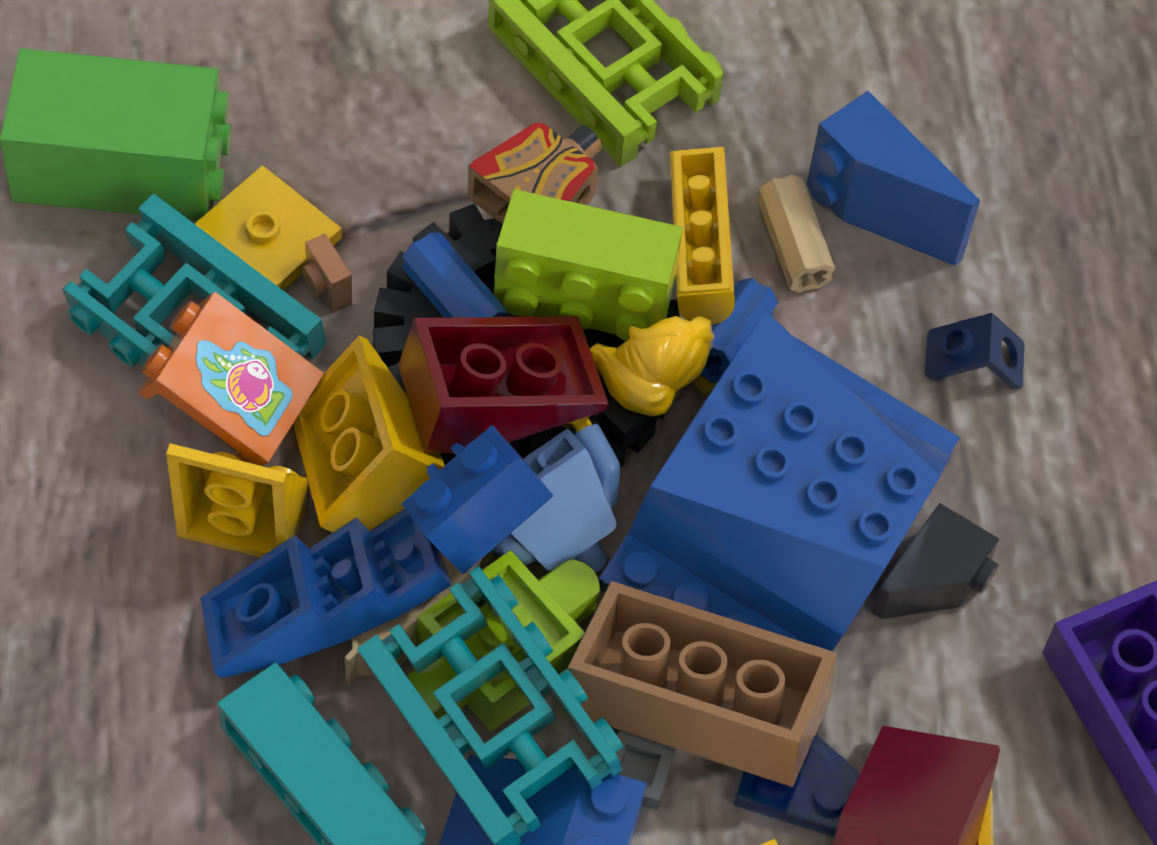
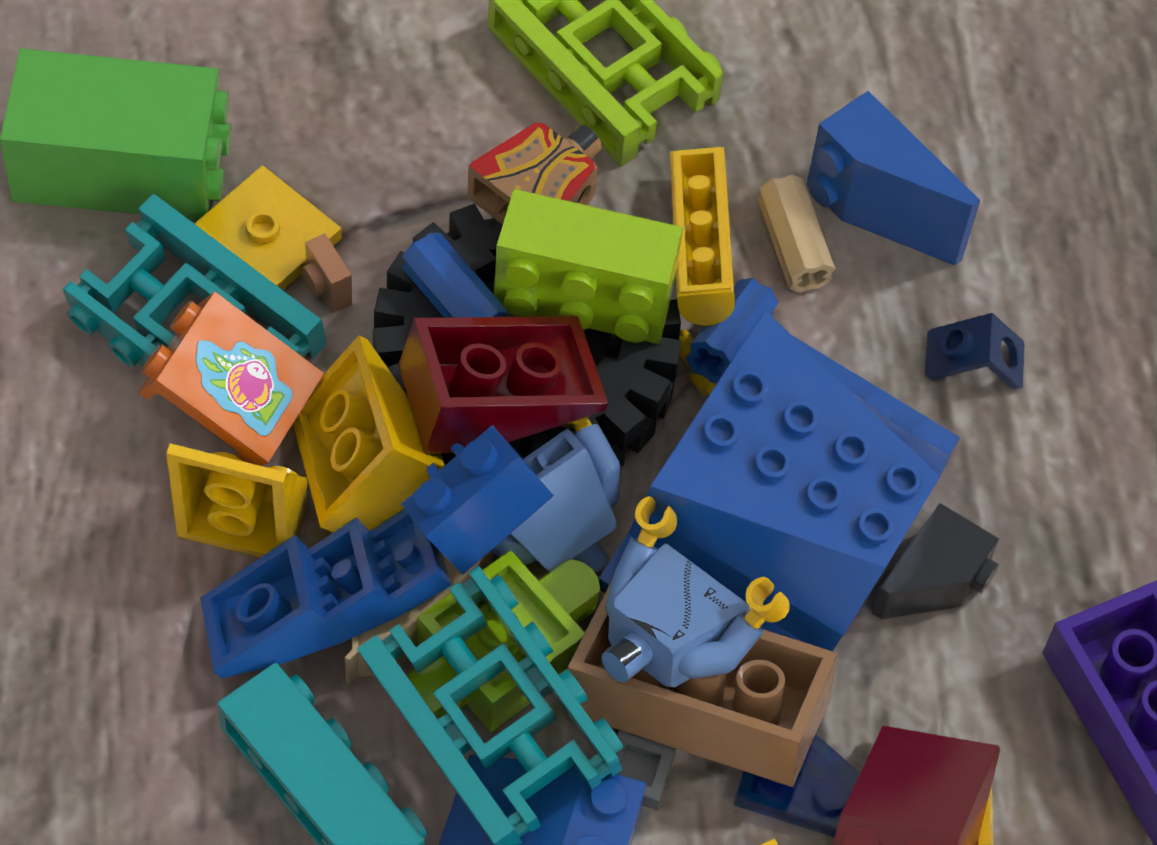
(655, 363): yellow hair -> none
(677, 616): none -> medium blue torso

